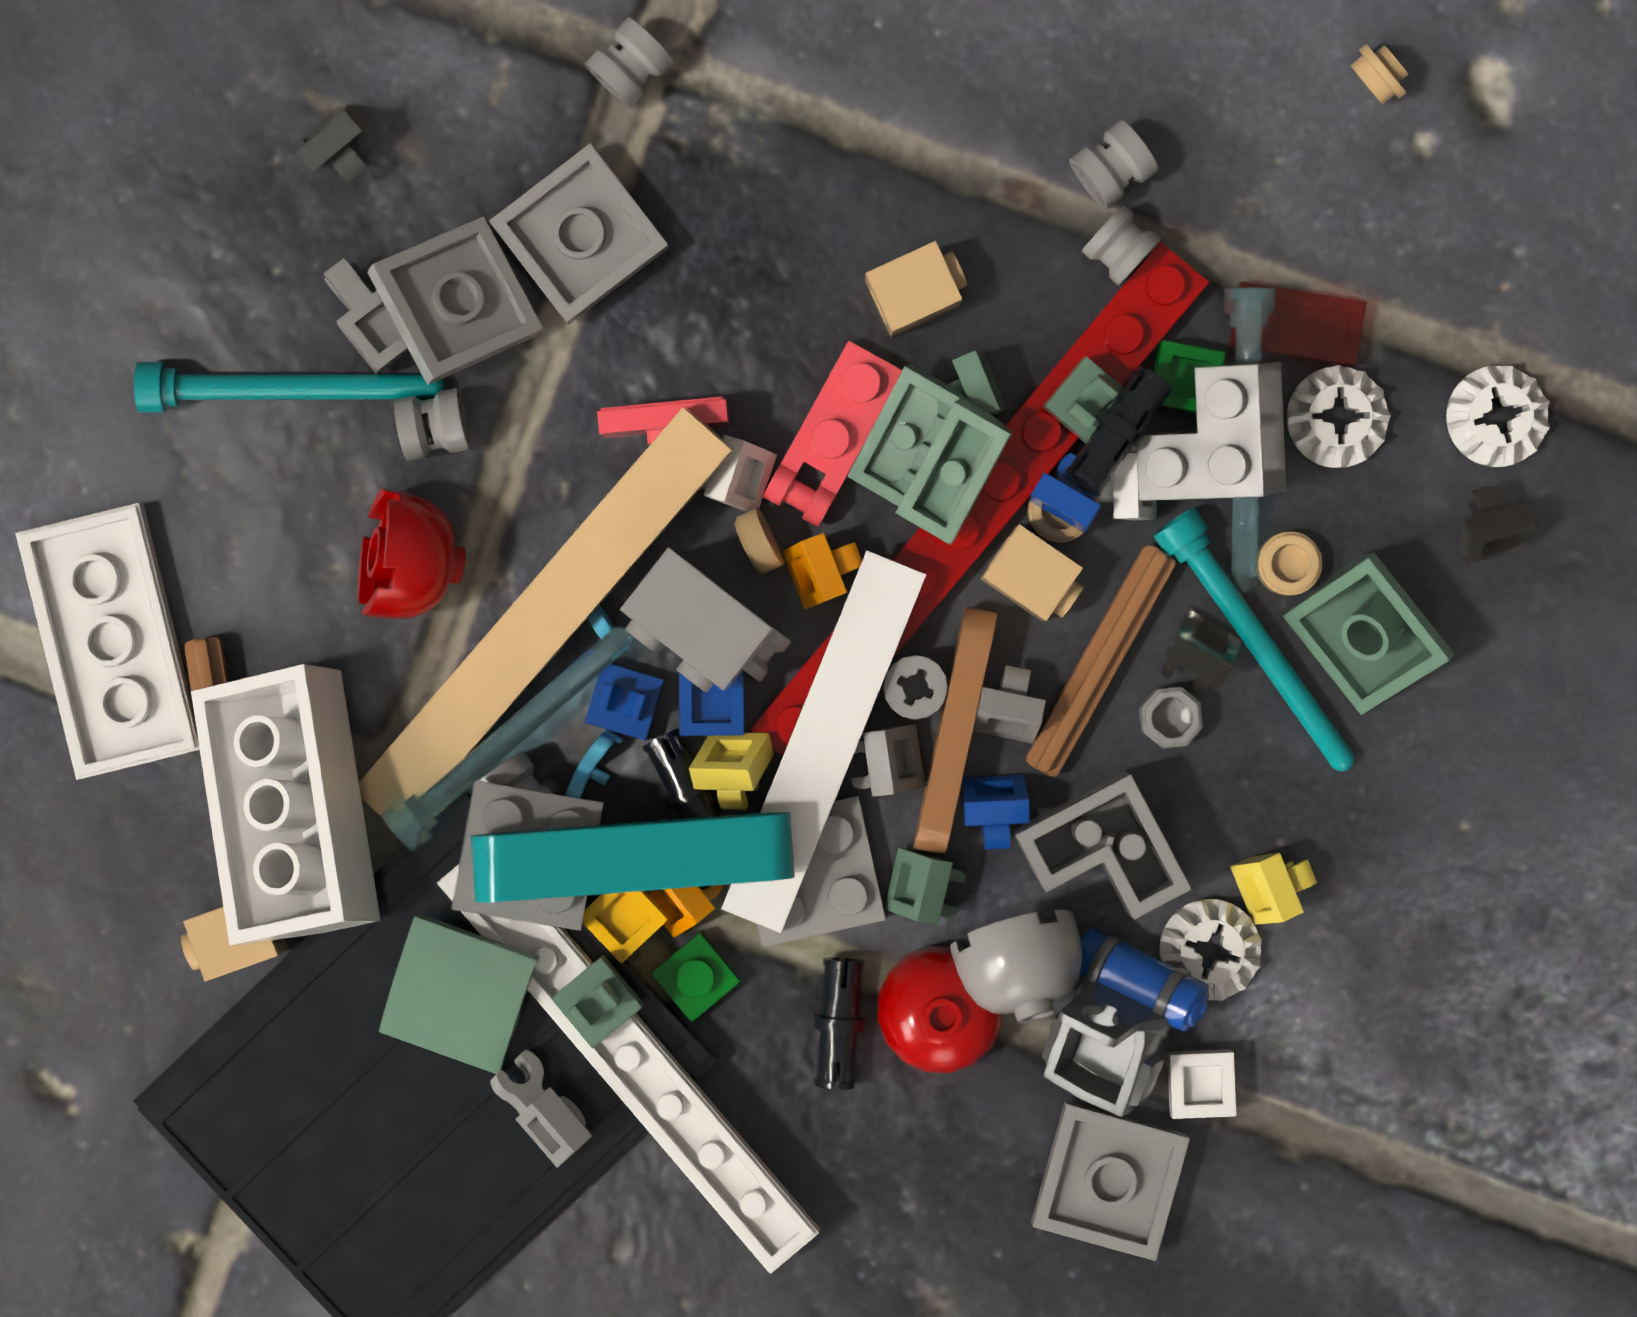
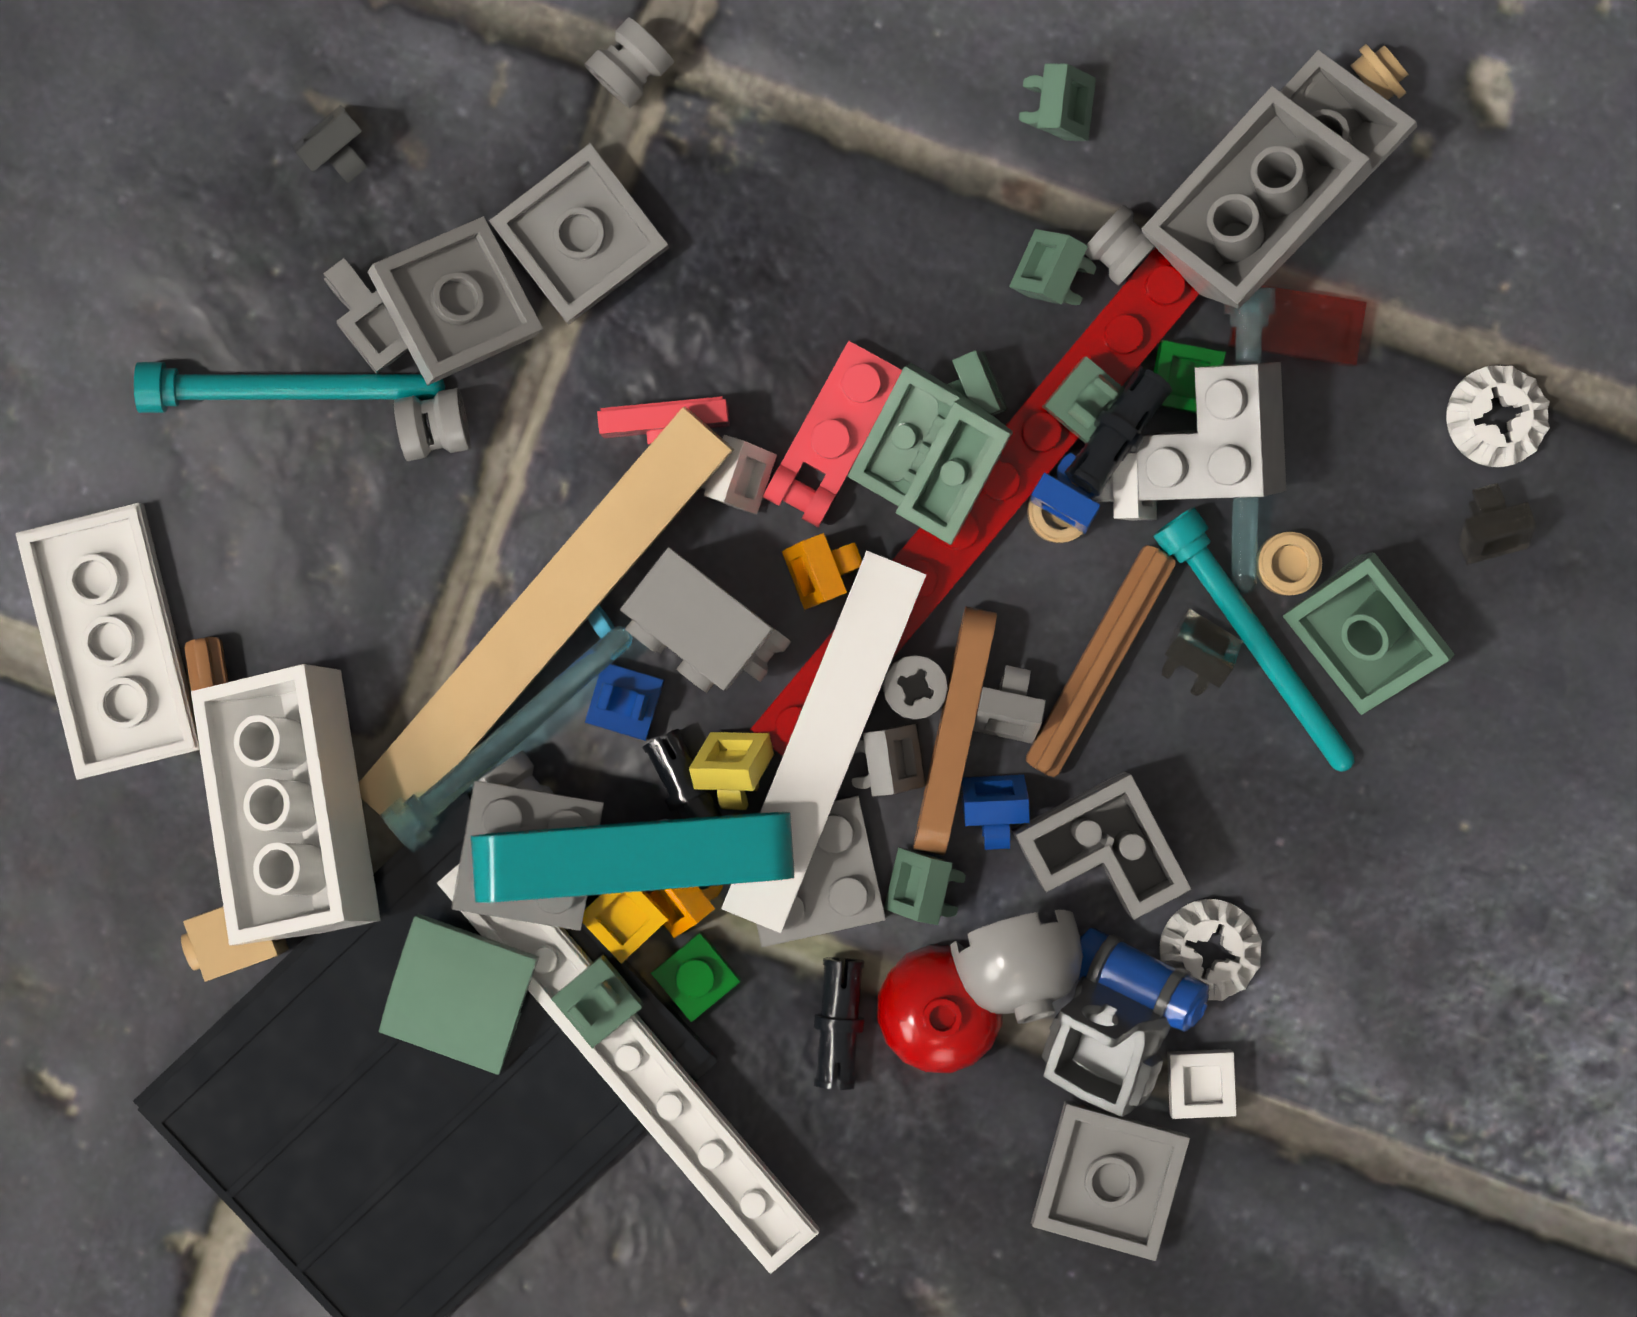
(407, 558): red cylinder -> none
(548, 1119): light grey plate -> none
(587, 769): medium azure piece -> none
(711, 712): blue tile -> none
(759, 541): tan tile -> none
(916, 288): tan brick -> none
(1034, 575): tan brick -> none
(1051, 267): none -> sand green tile
(1064, 102): none -> sand green tile
(1107, 168): light grey wheel -> none
(1170, 717): light grey tile -> none
(1272, 886): light yellow tile -> none
(1276, 180): none -> light grey slope
(1318, 438): white gear -> none

